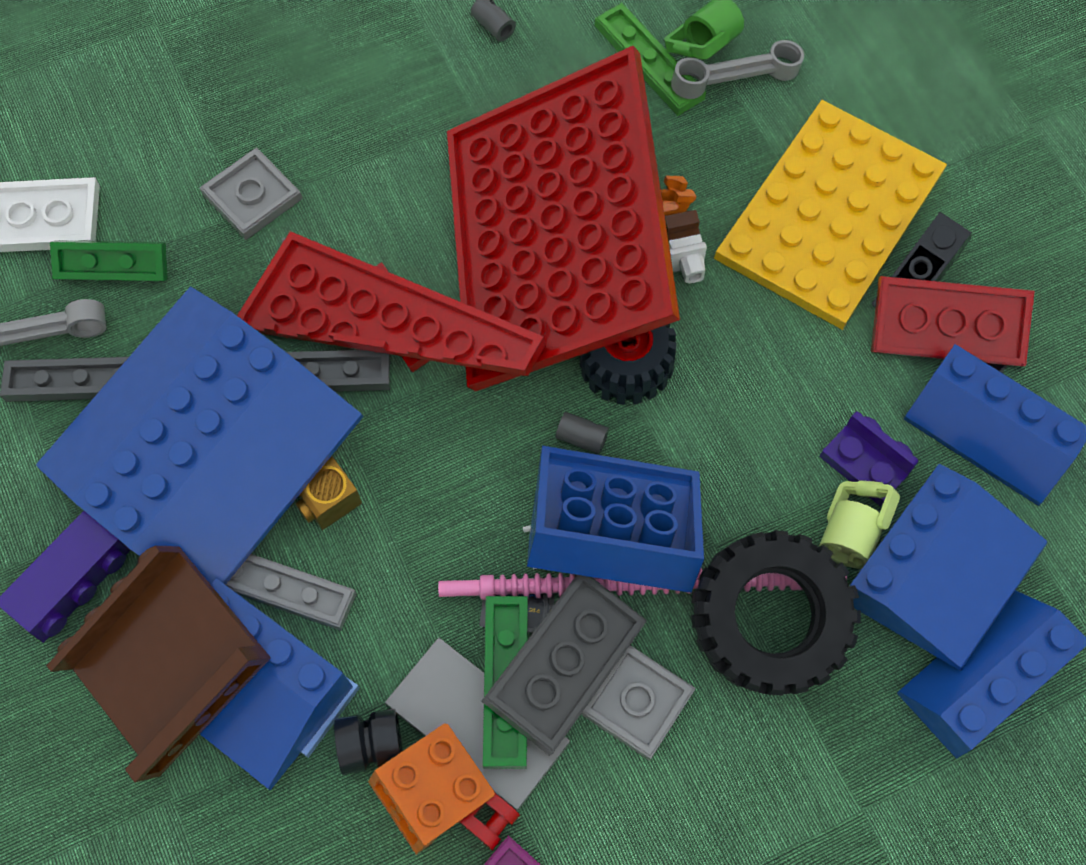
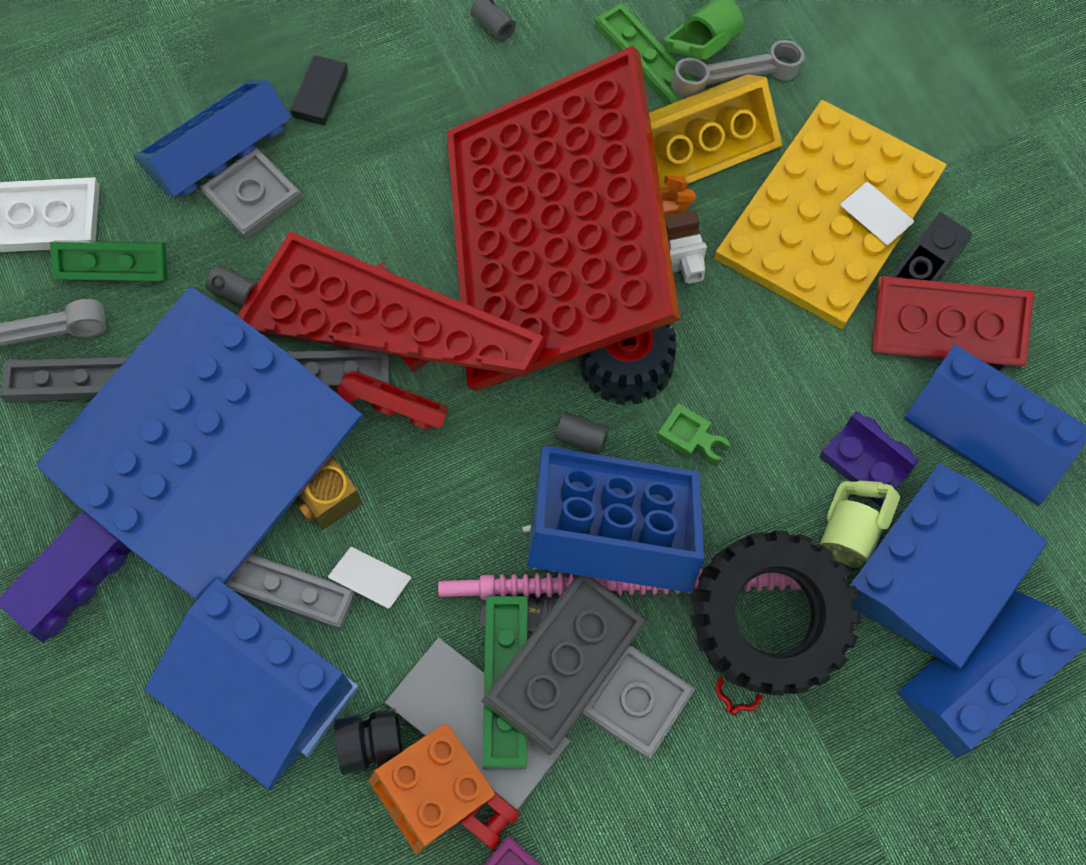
(161, 657): reddish brown panel -> none
(214, 137): none -> blue slope
(229, 285): none -> dark grey piece
(319, 90): none -> black tile
(369, 577): none -> white sticker
(392, 399): none -> red plate
(688, 432): none -> bright green plate
(715, 129): none -> yellow slope
(734, 711): none -> red piece
(877, 213): none -> white sticker

